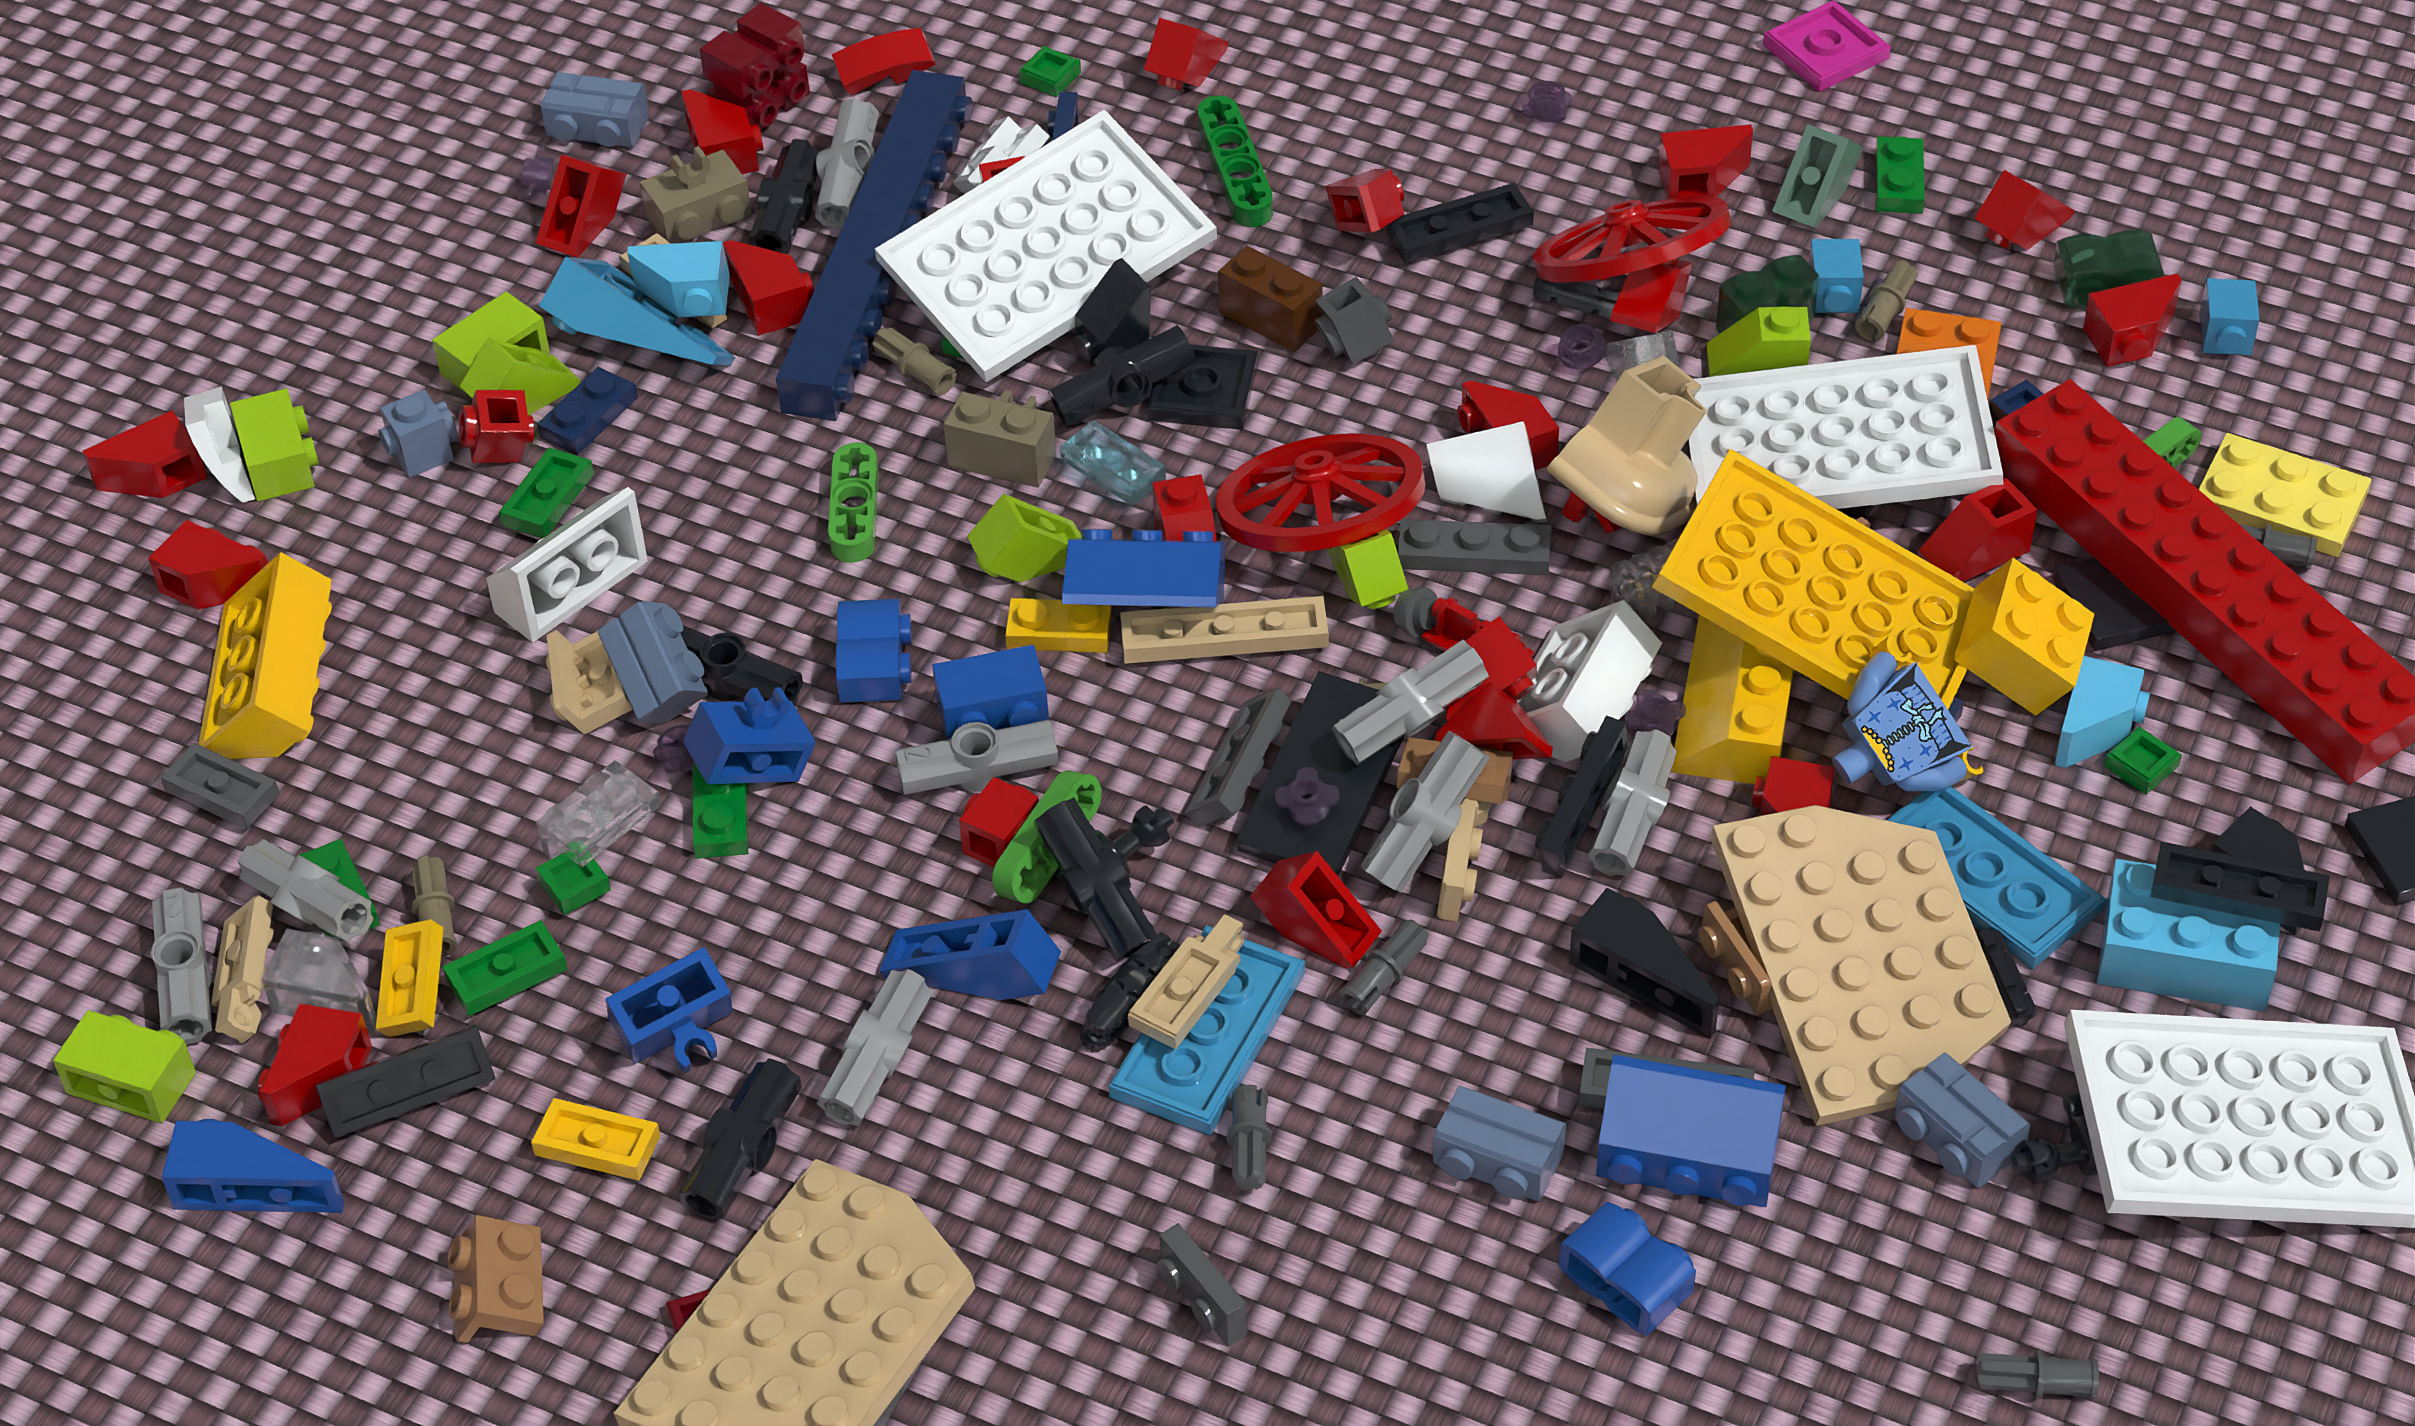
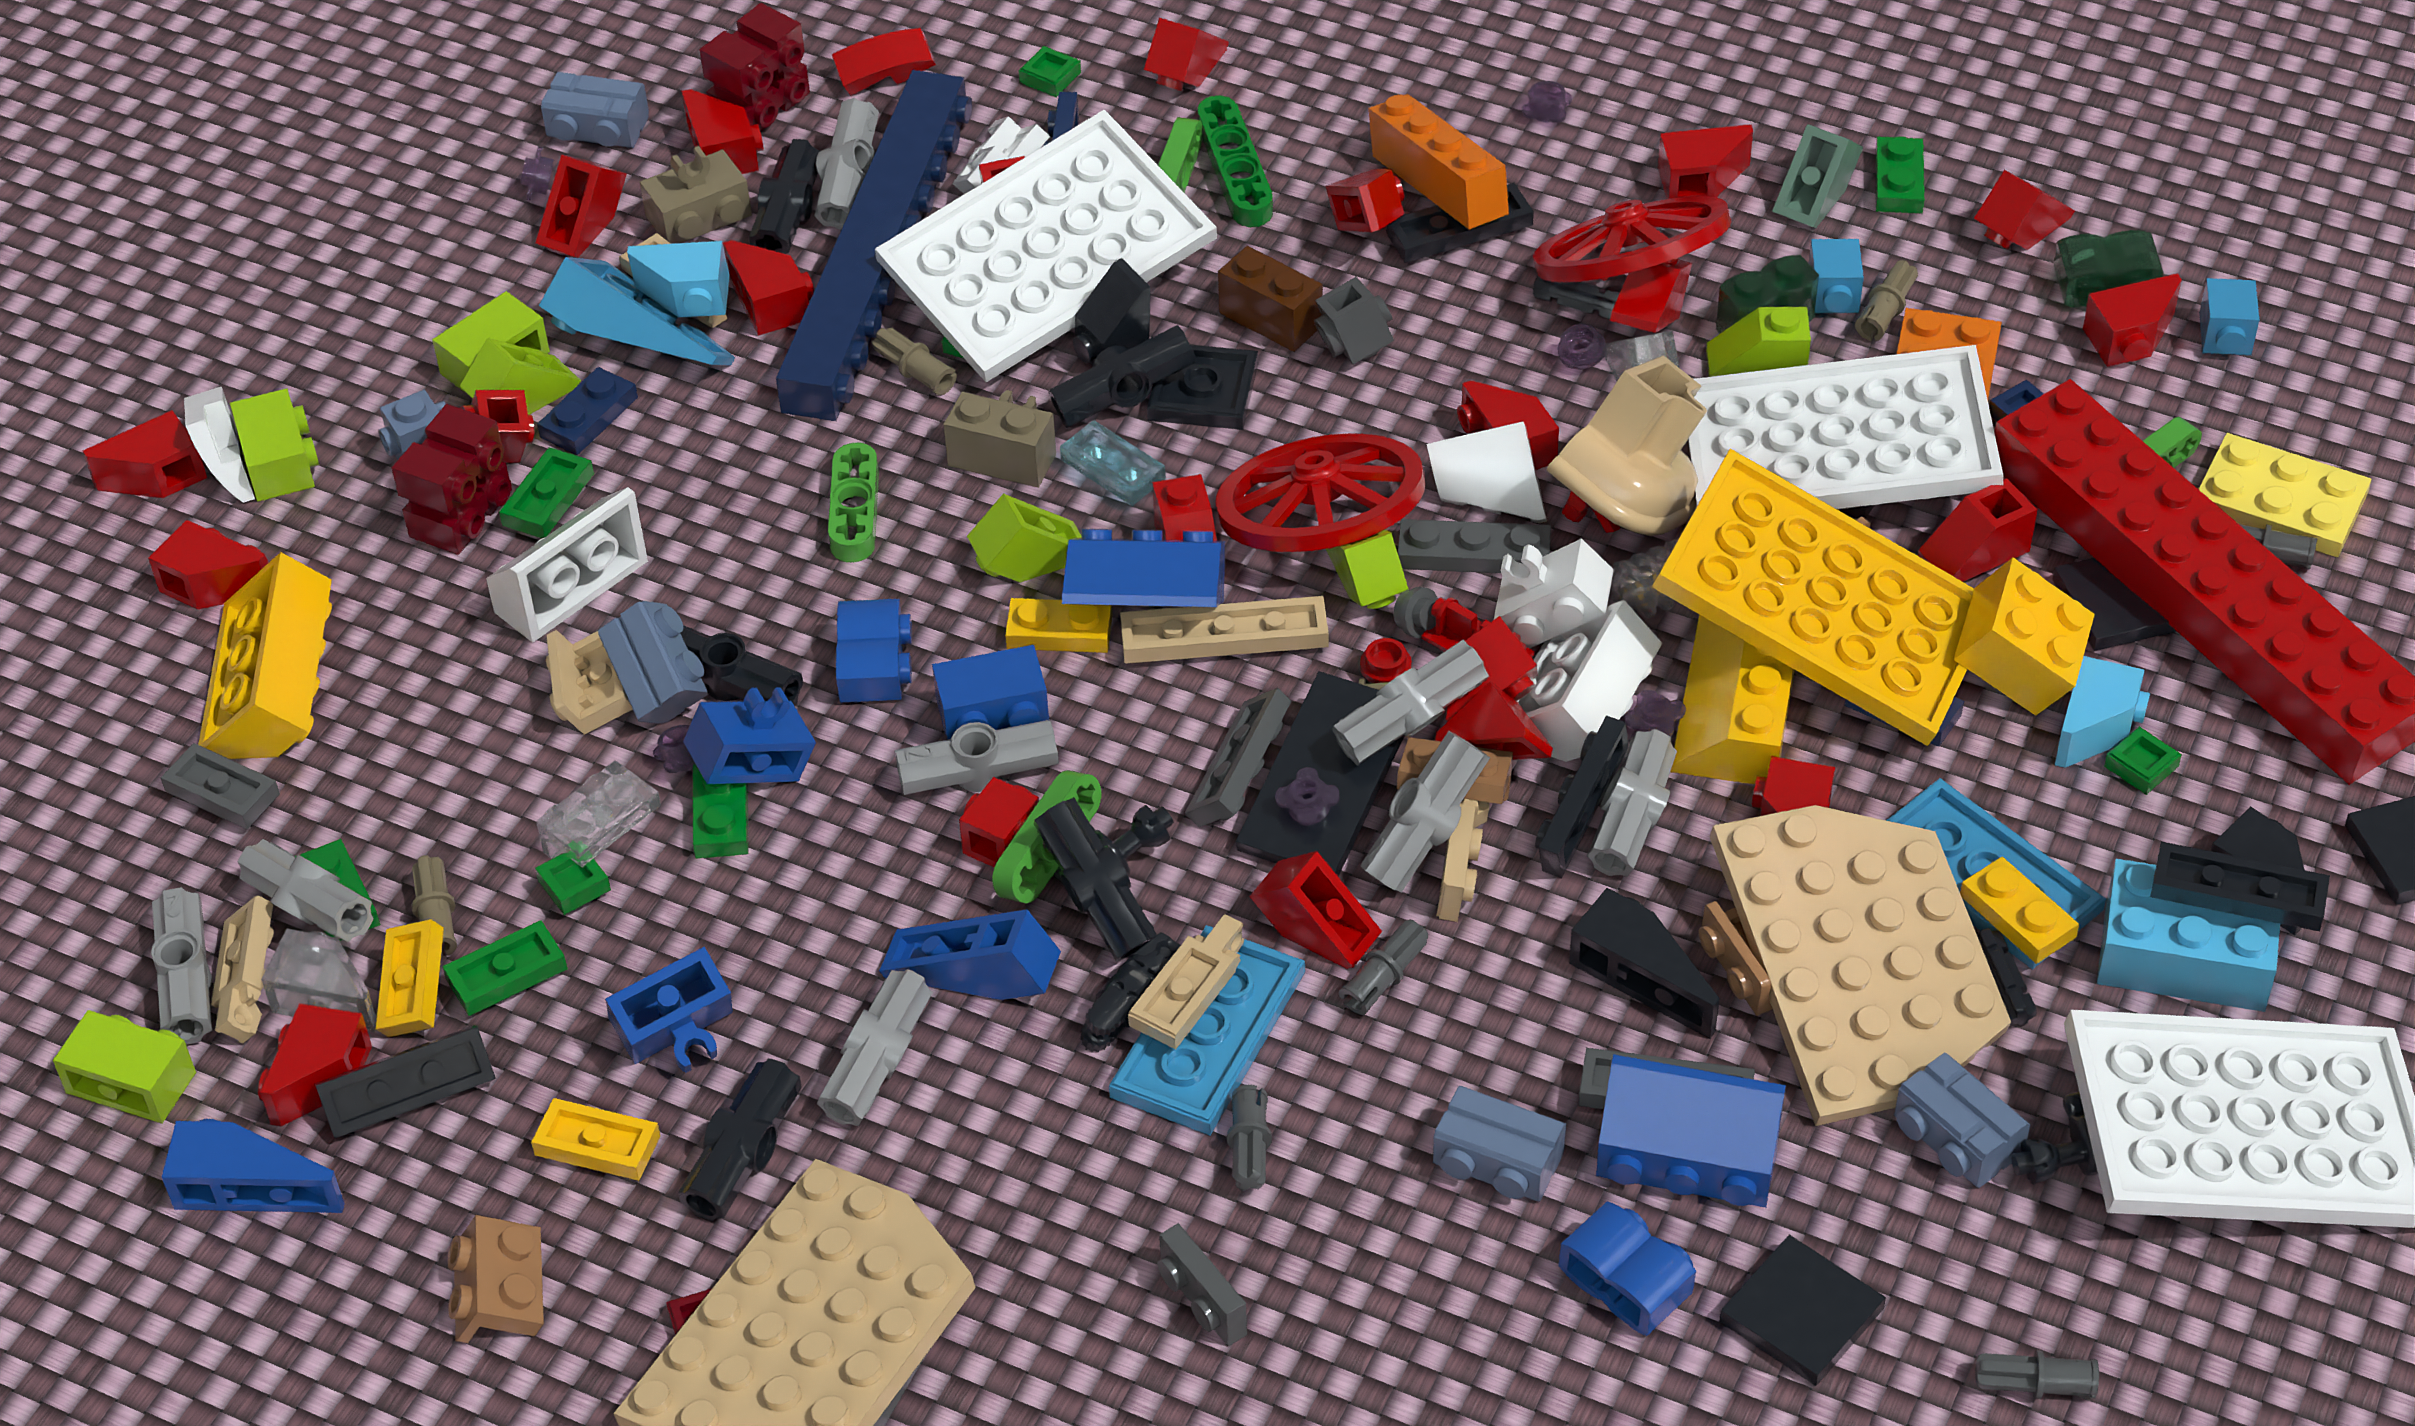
(452, 479): none -> dark red brick
(1182, 151): none -> bright green beam
(1384, 660): none -> red plate
(1438, 161): none -> orange brick
(1552, 591): none -> white brick
(1802, 1309): none -> black tile
(1826, 45): dark pink tile -> none
(1901, 728): medium blue torso -> none
(2019, 910): none -> yellow plate

